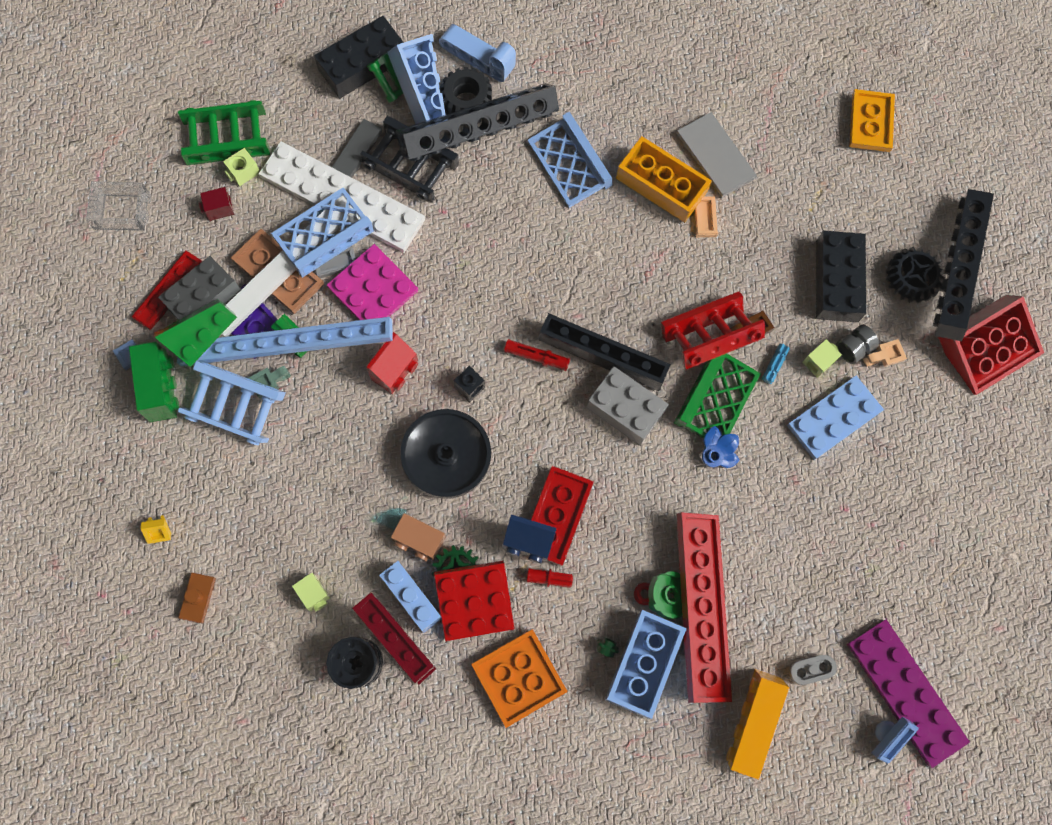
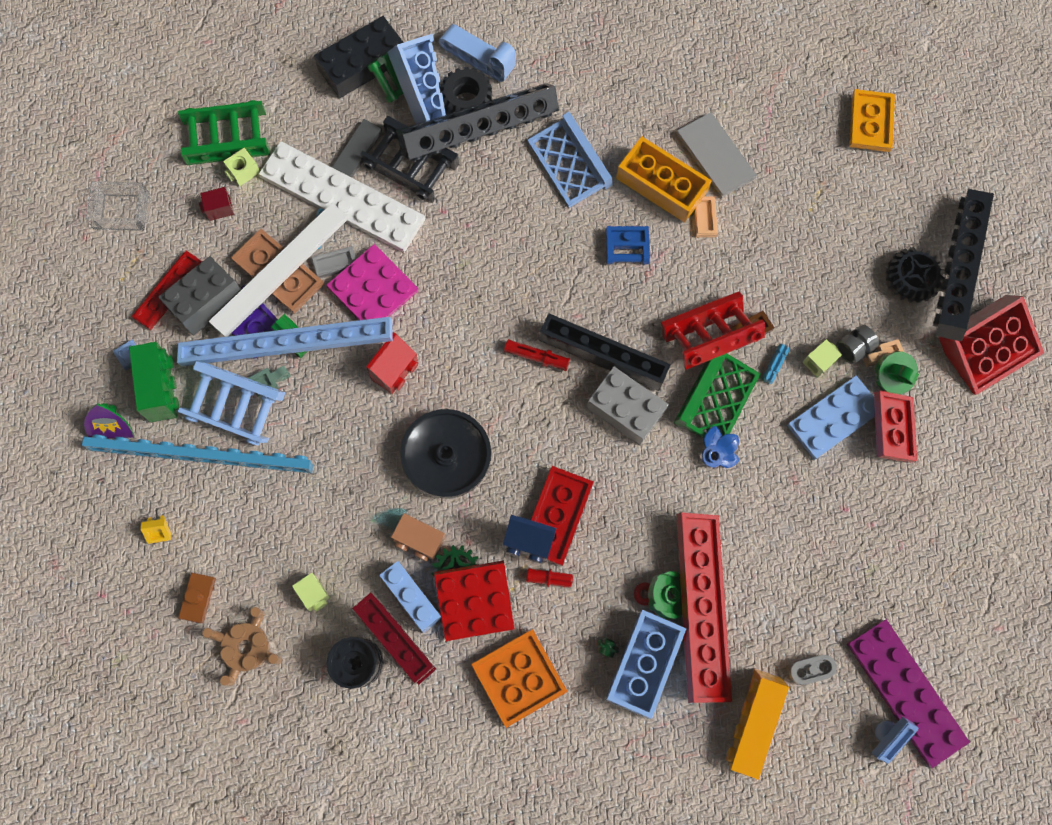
(106, 422): none -> dark purple shield
(190, 453): none -> dark azure plate
(197, 331): green wedge -> none
(231, 642): none -> medium nougat plate
(330, 247): light blue fence -> none
(469, 384): black brick -> none
(627, 238): none -> blue plate
(841, 276): black brick -> none
(895, 426): none -> plate
(896, 372): none -> green tile

